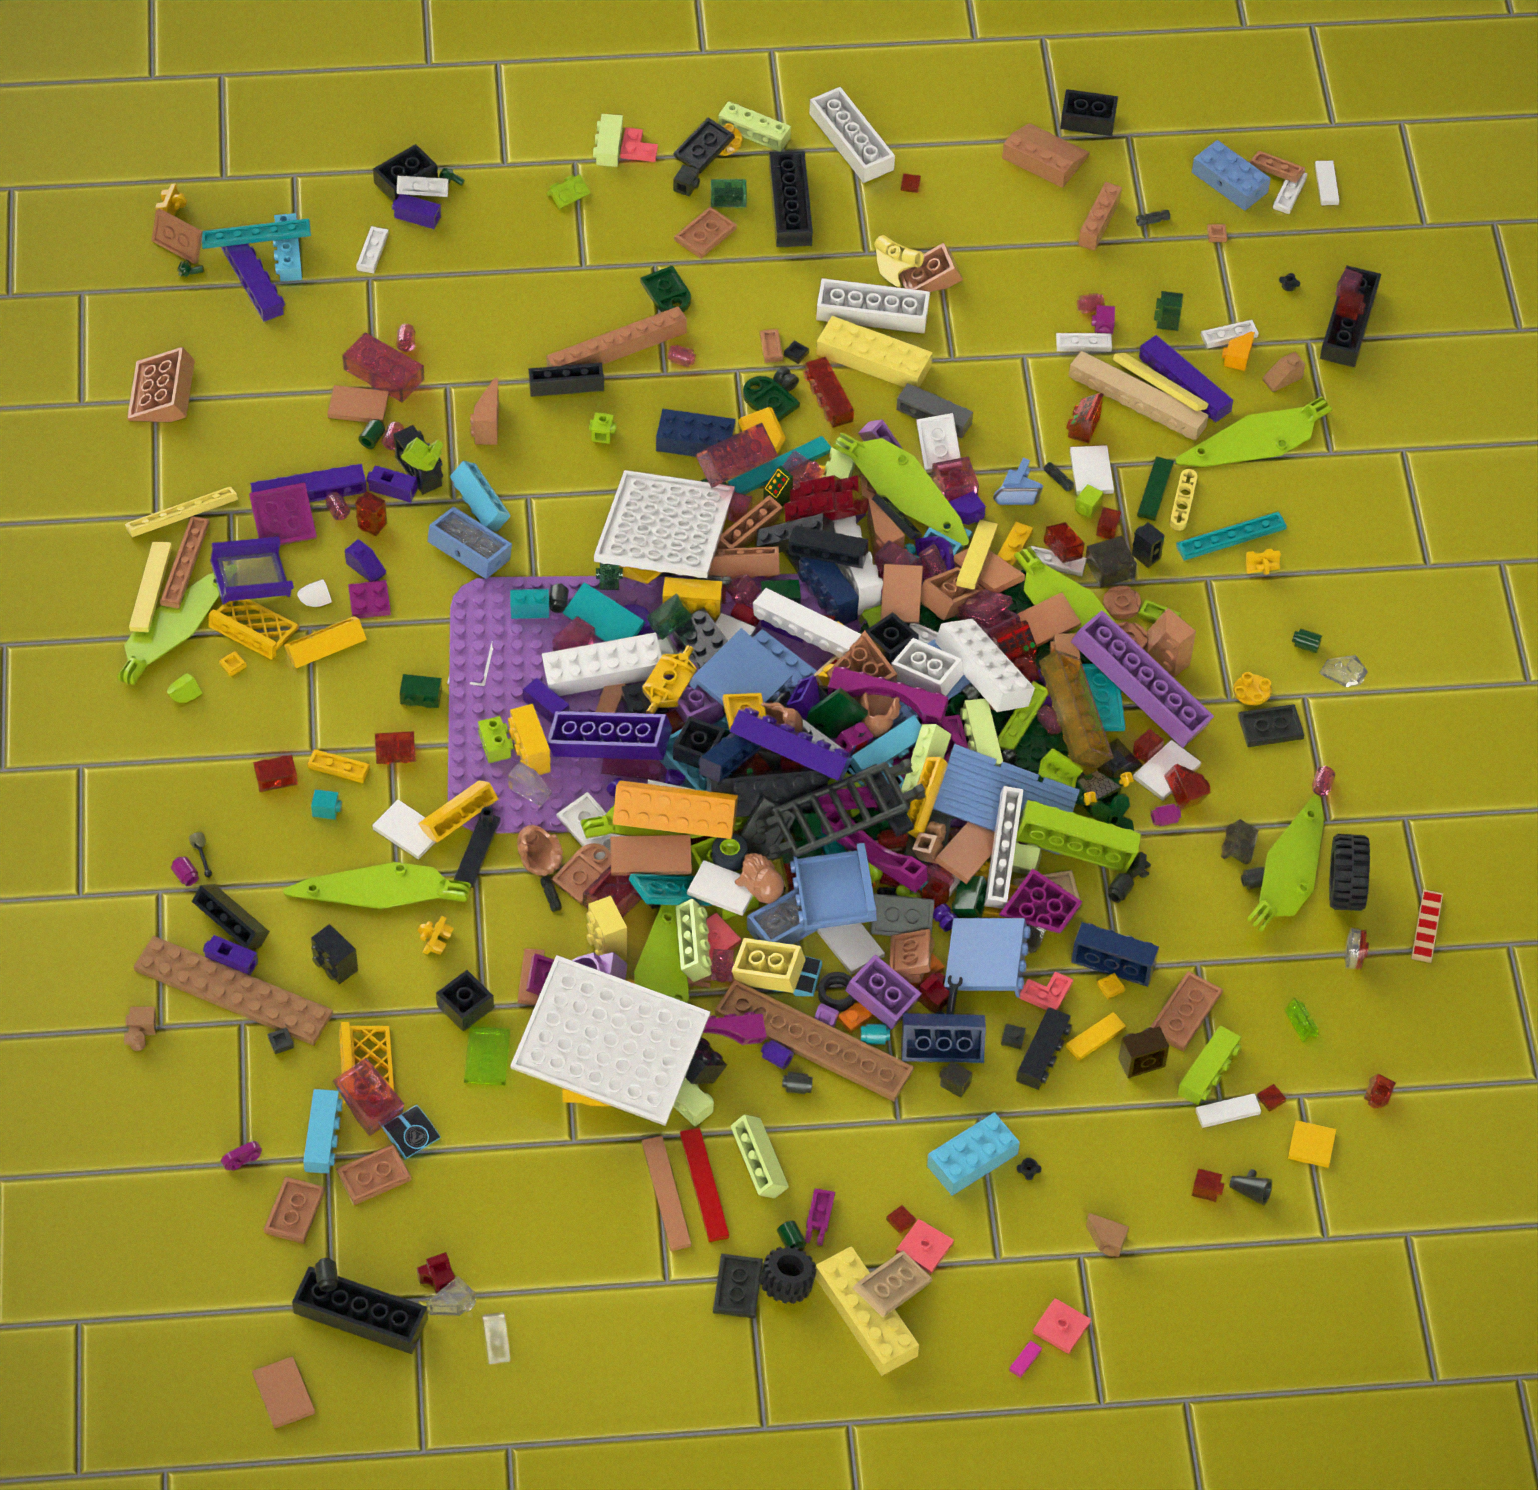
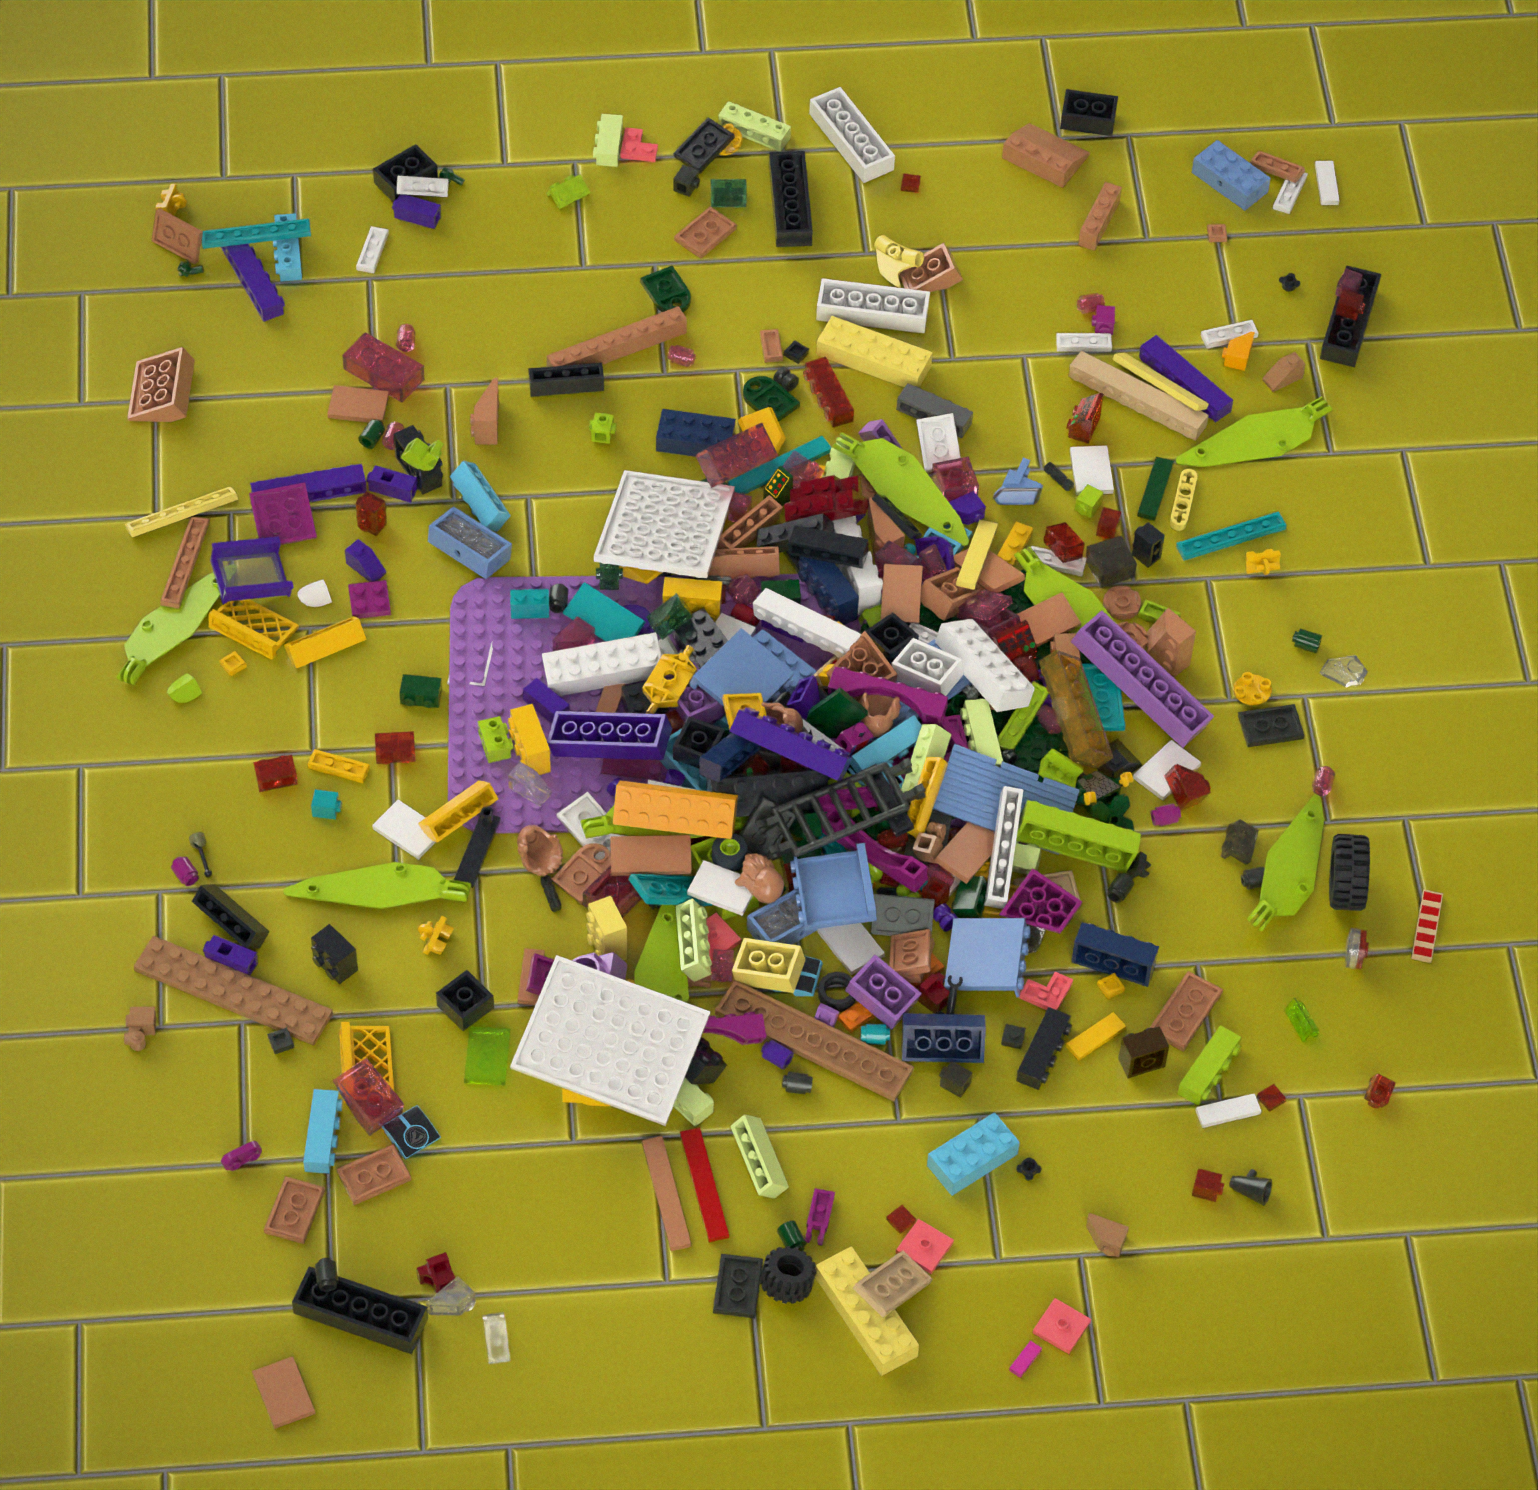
(150, 586): light yellow tile -> none
(337, 506): clear pink brick -> none
(1147, 745): clear red brick -> none
(1153, 217): pearl dark grey axle -> none
(1169, 310): clear green brick -> none
(1312, 1144): yellow tile -> none

